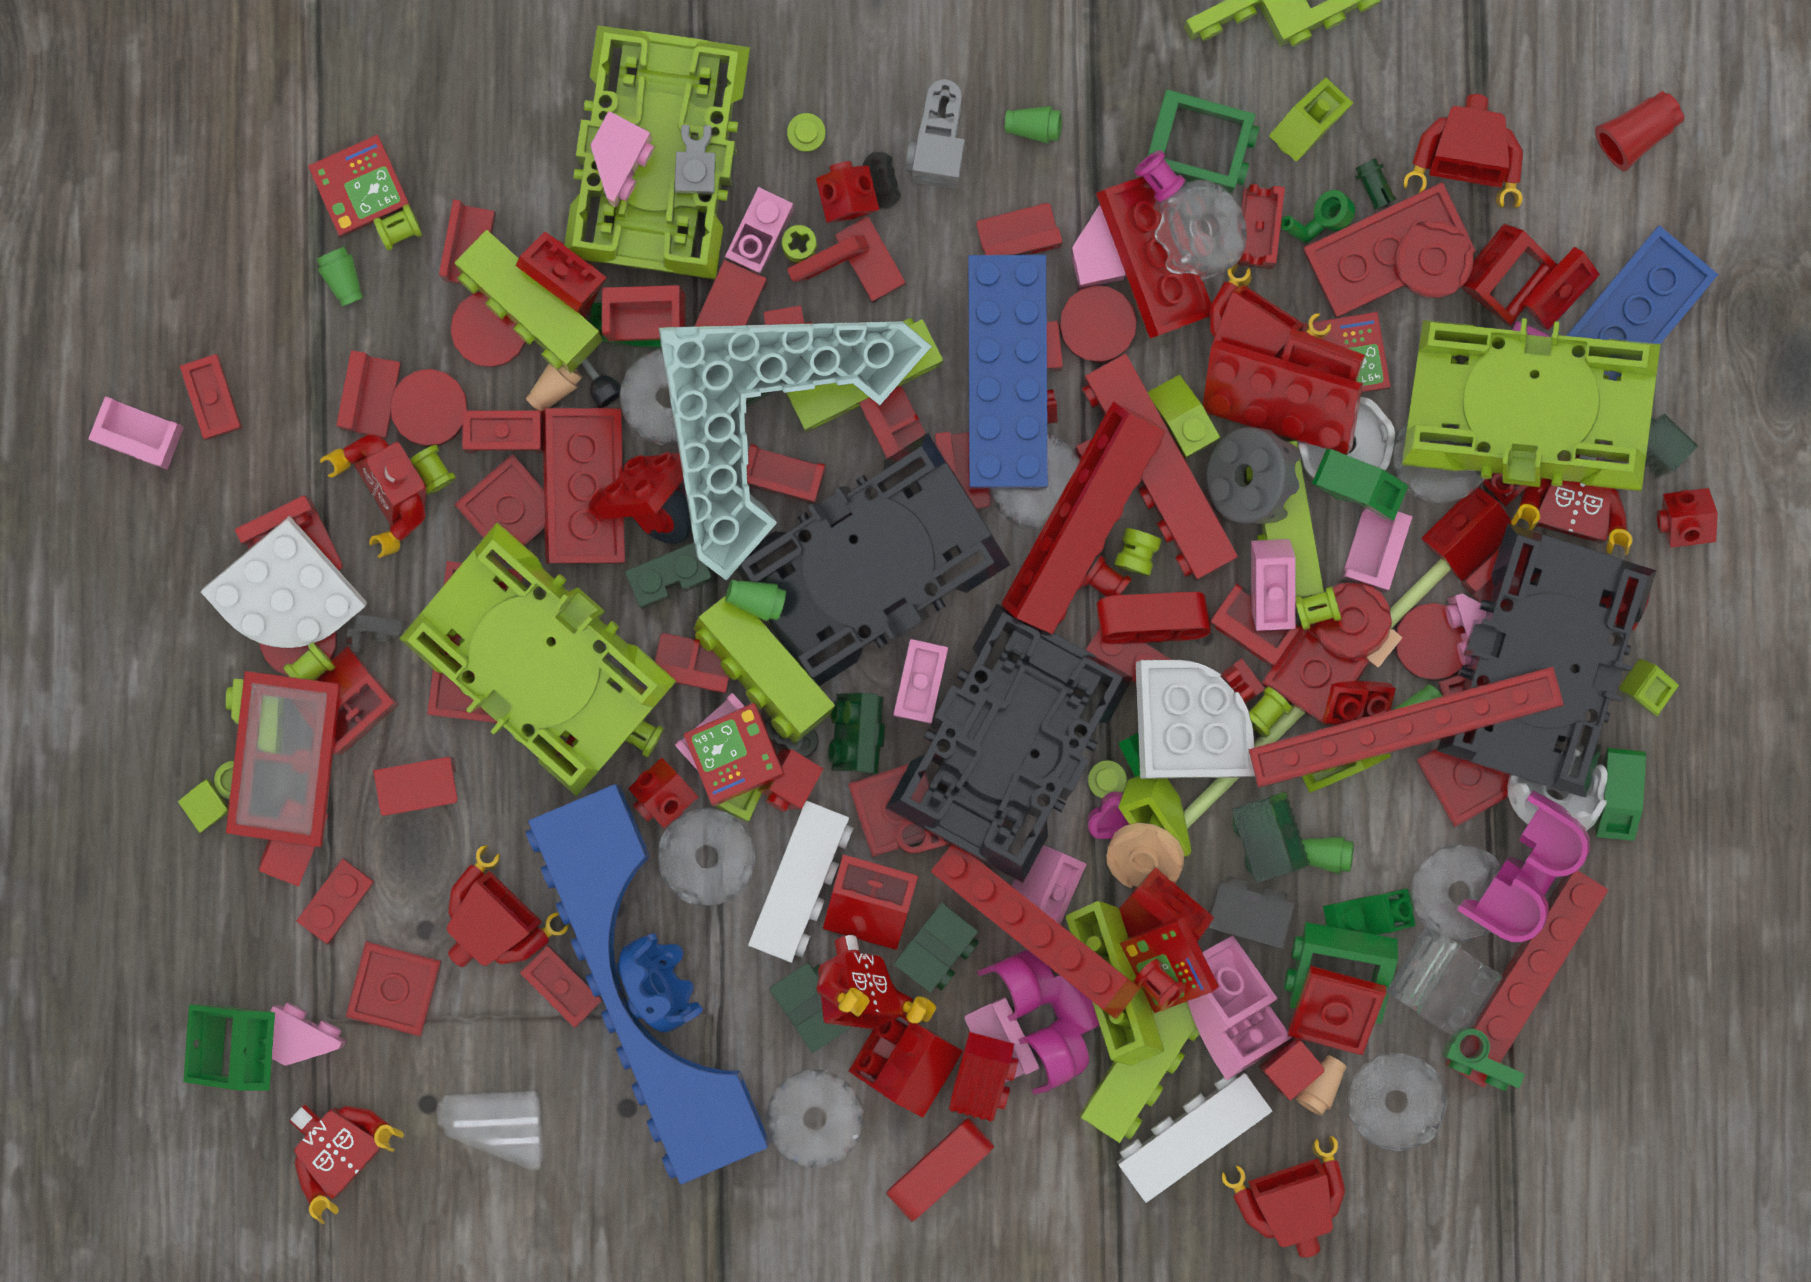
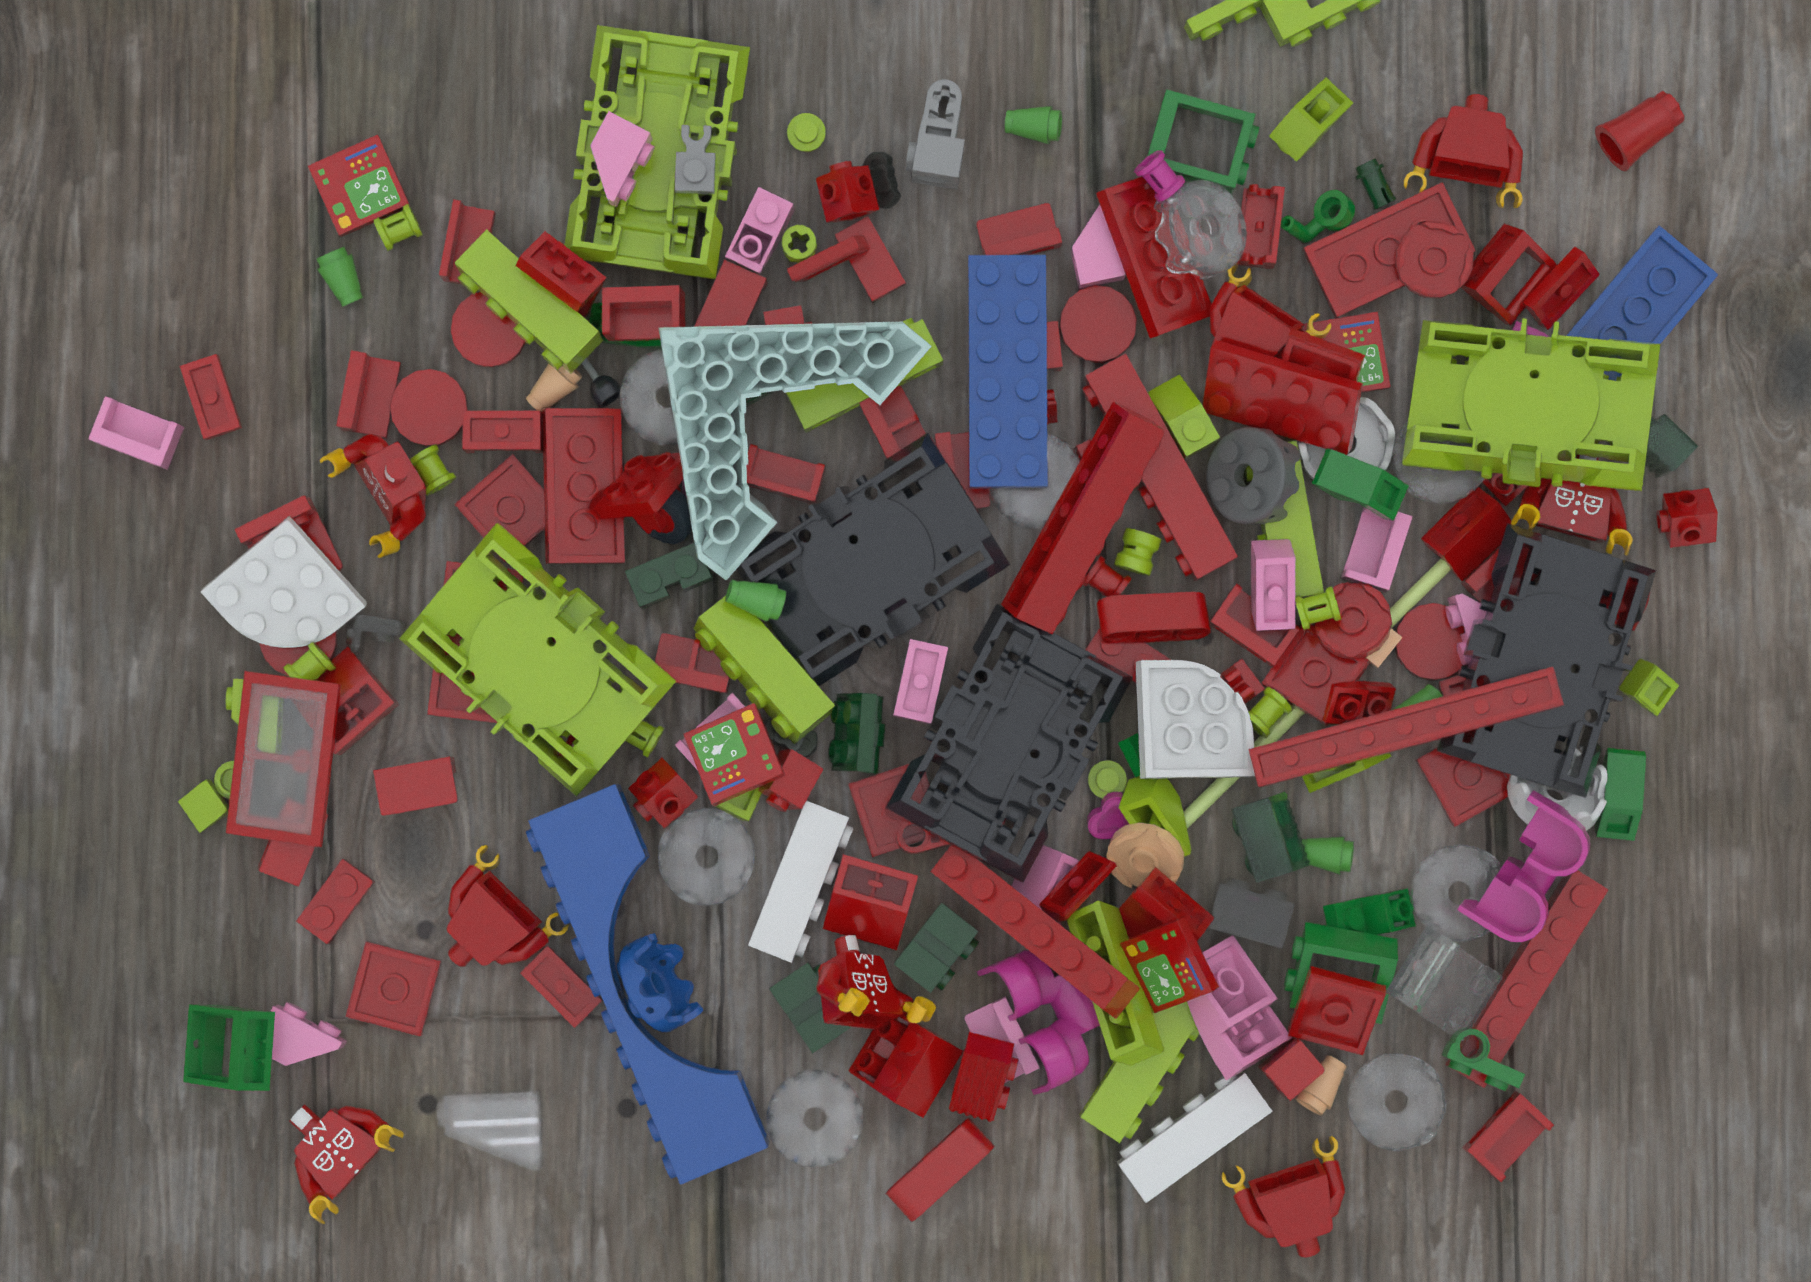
(1076, 886): none -> red slope
(1159, 984): red bush -> none
(1507, 1135): none -> red panel

